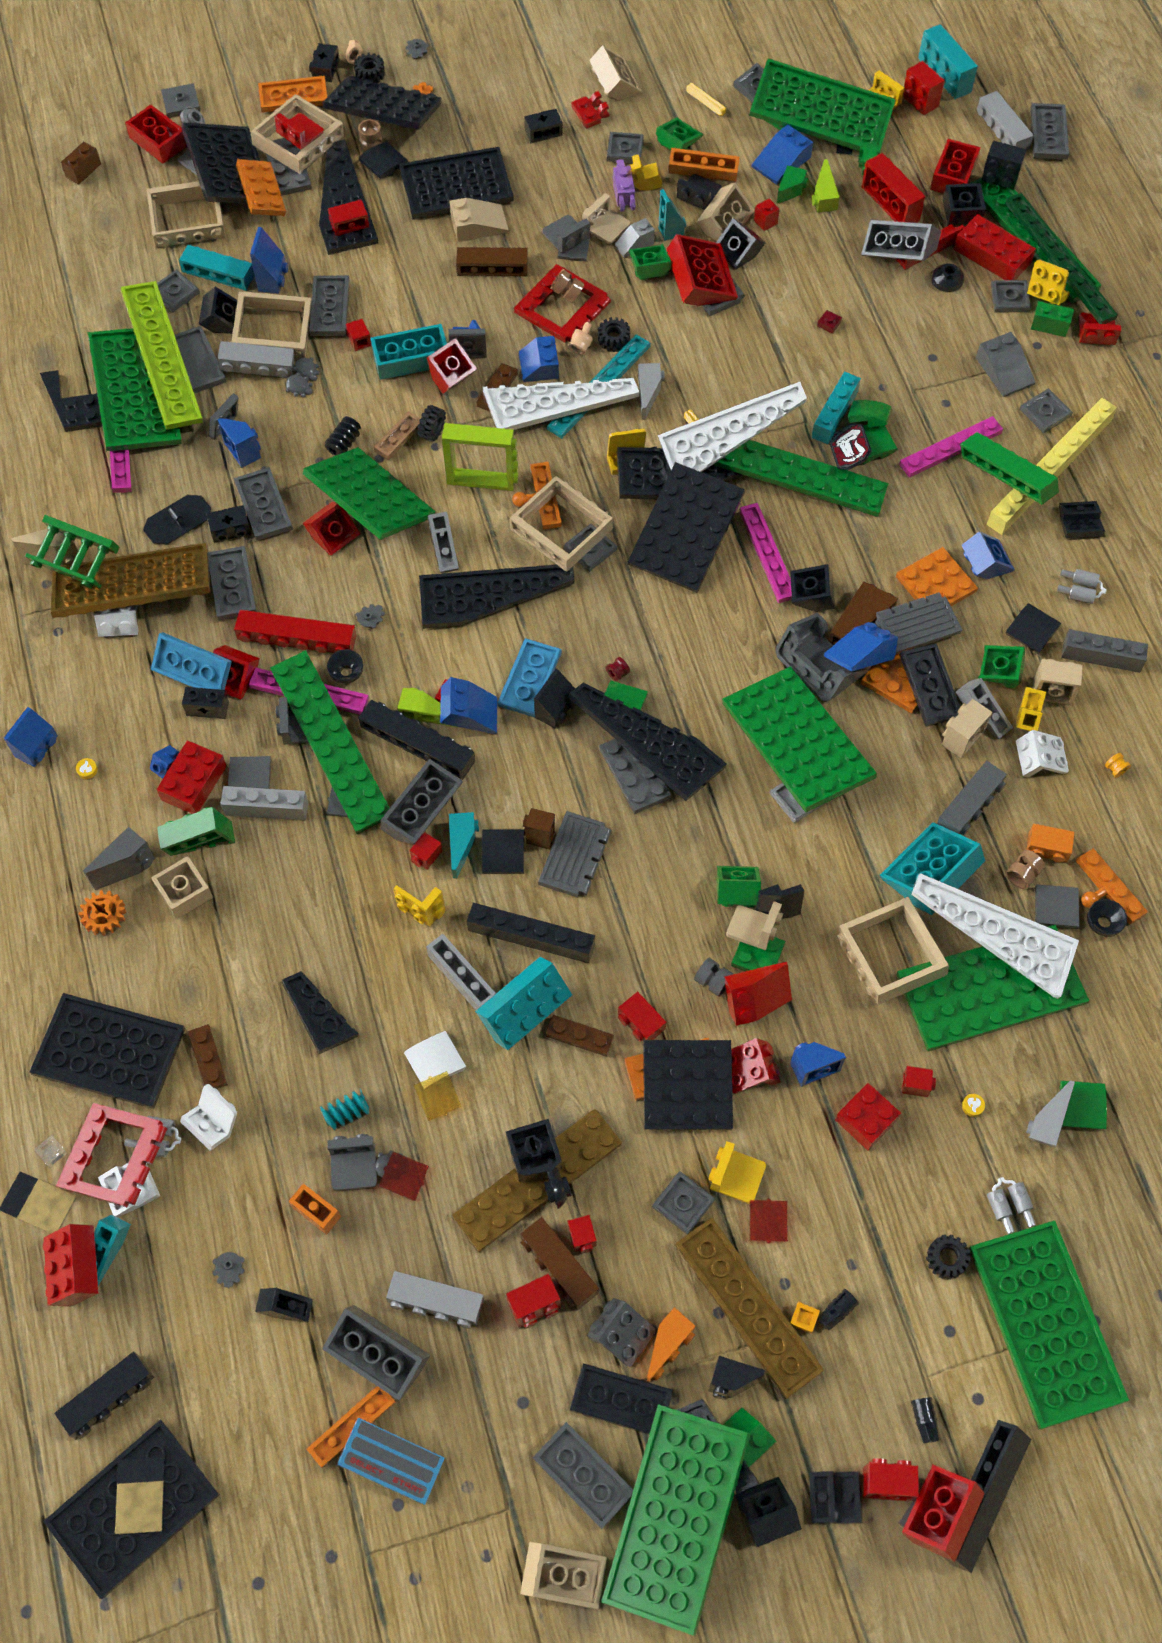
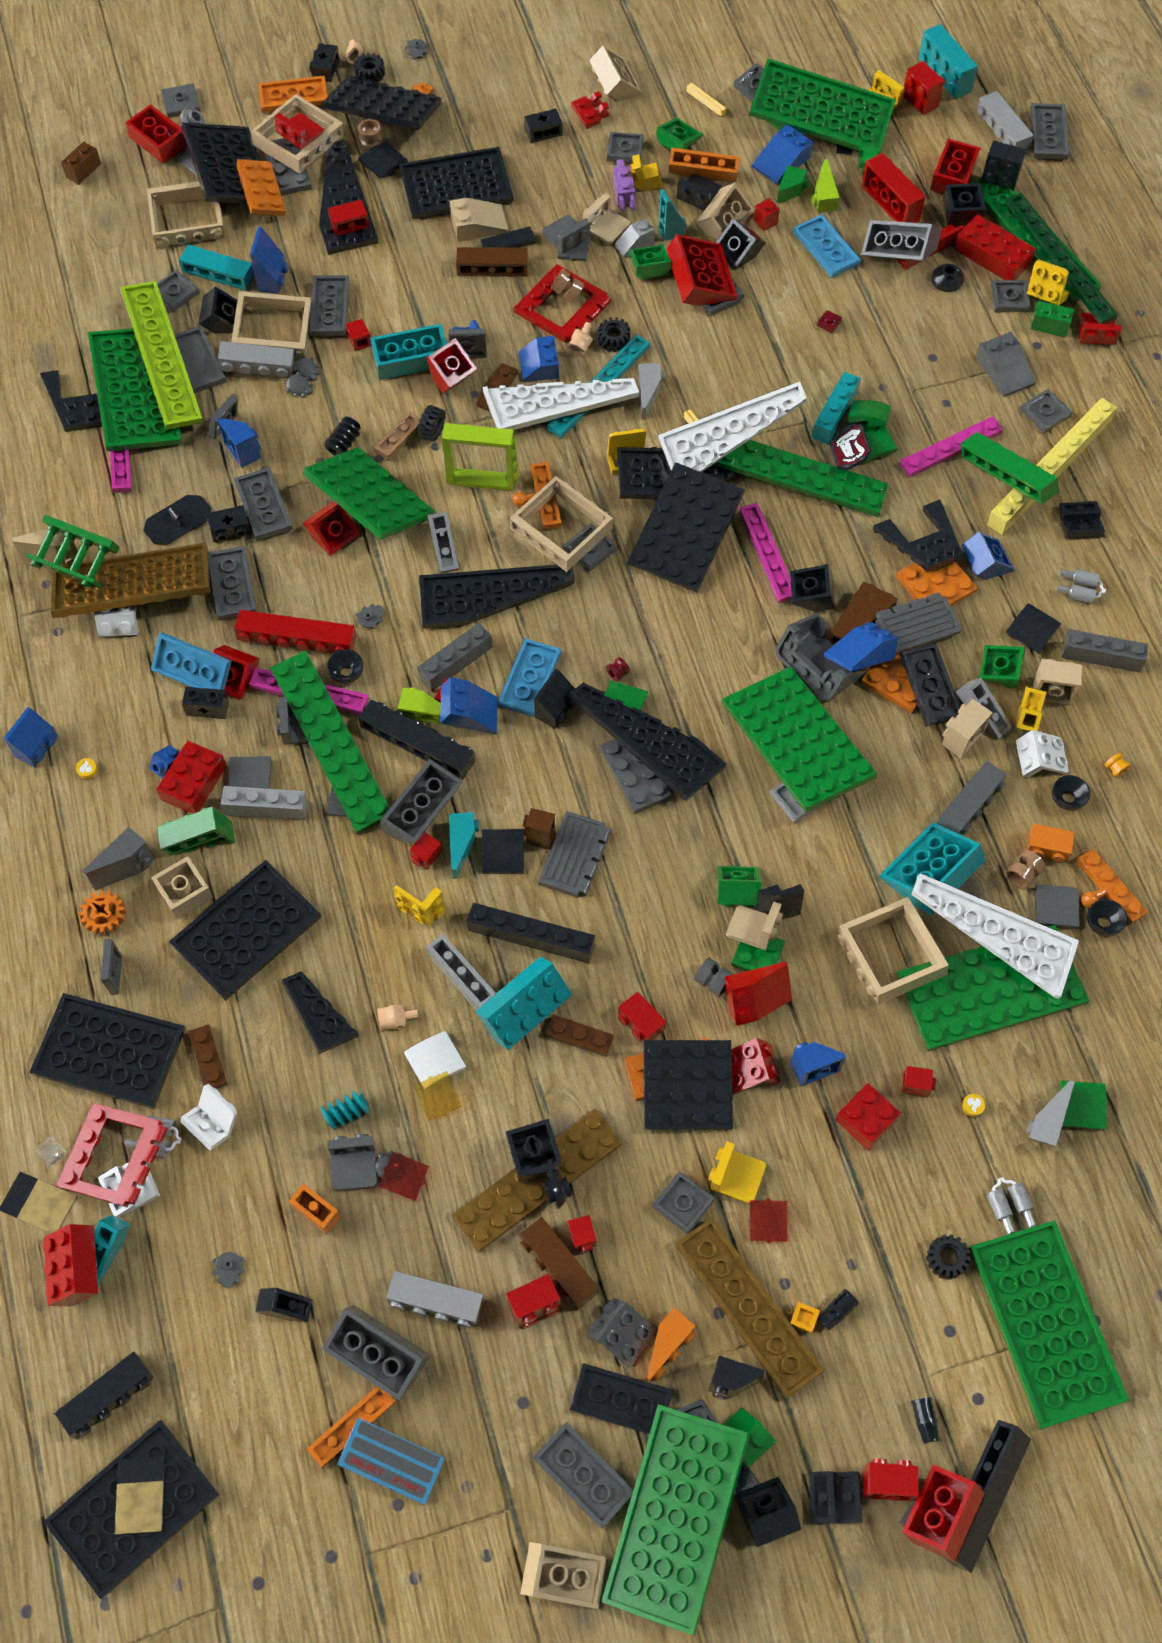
(111, 967): none -> dark grey tile
(245, 929): none -> black plate
(394, 1017): none -> light nougat piece
(455, 657): none -> dark grey brick
(511, 239): none -> black tile
(826, 246): none -> dark azure tile
(929, 551): none -> black wing
(1072, 785): none -> black piece

